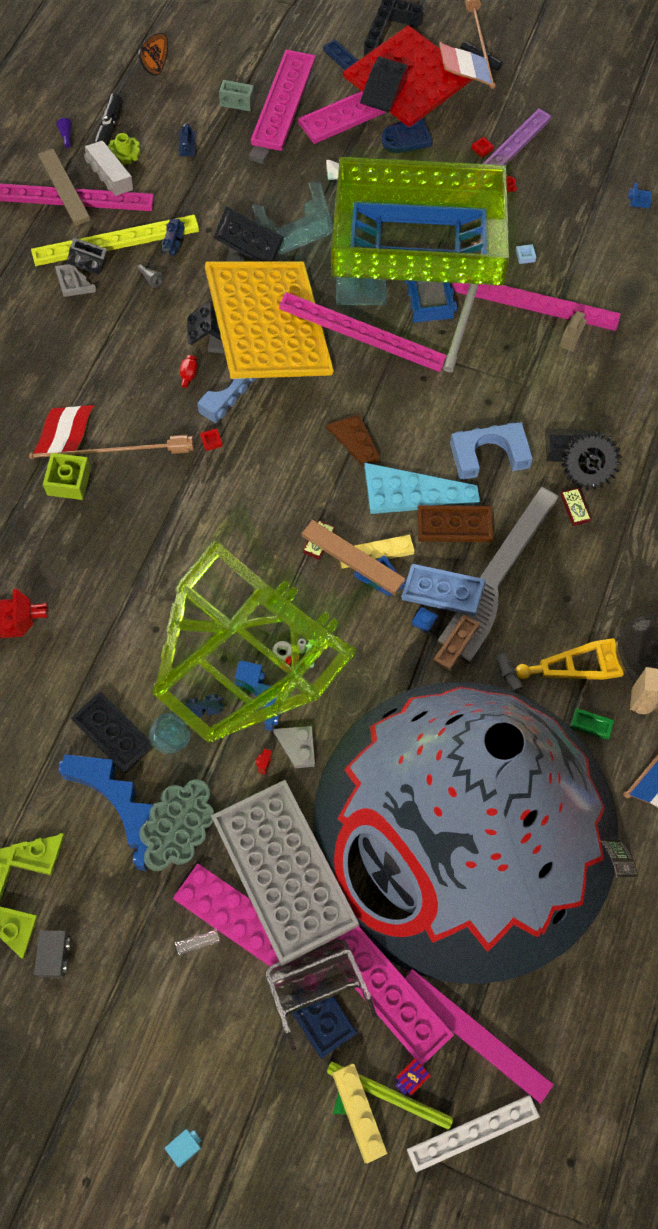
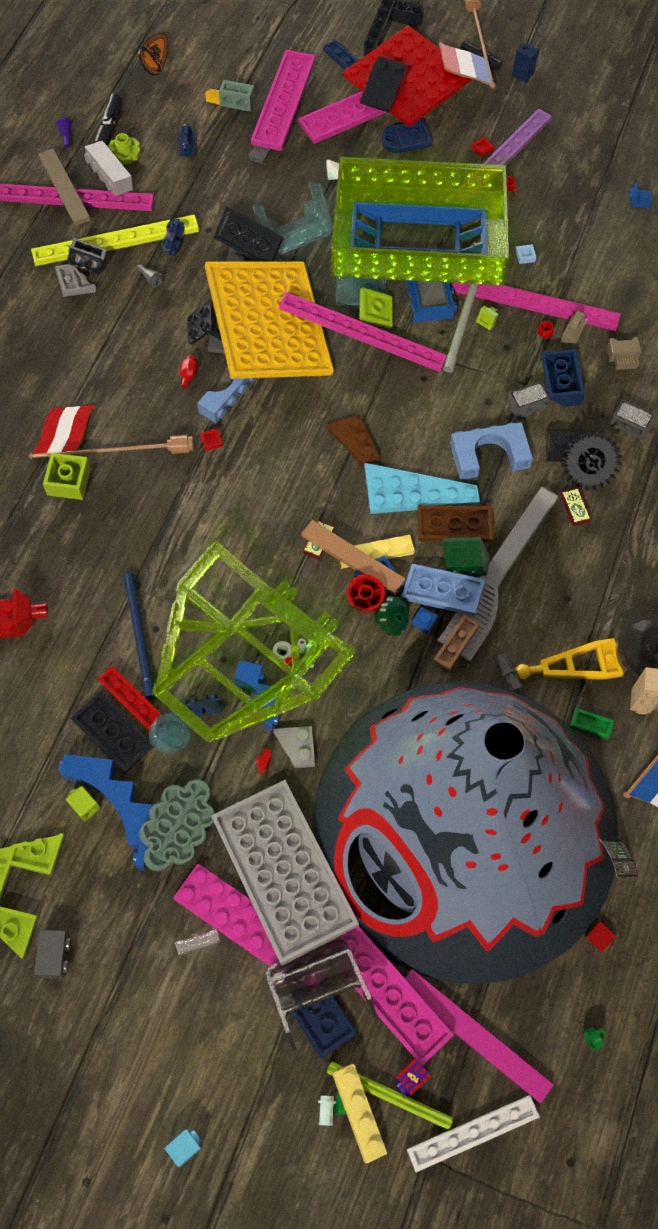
(82, 803): none -> lime brick
(129, 697): none -> red plate
(147, 681): none -> dark blue piece
(212, 96): none -> yellow slope
(326, 1110): none -> light aqua pin
(365, 593): none -> red cylinder
(376, 308): none -> lime tile
(392, 616): none -> dark green plant
(466, 556): none -> dark green slope
(487, 317): none -> lime tile
(525, 63): none -> dark blue hinge
(528, 400): none -> brick
(548, 326): none -> red plate
(563, 377): none -> dark blue slope
(595, 1037): none -> green tile
(600, 937): none -> red tile
(624, 353): none -> dark tan piece
(632, 419): none -> brick

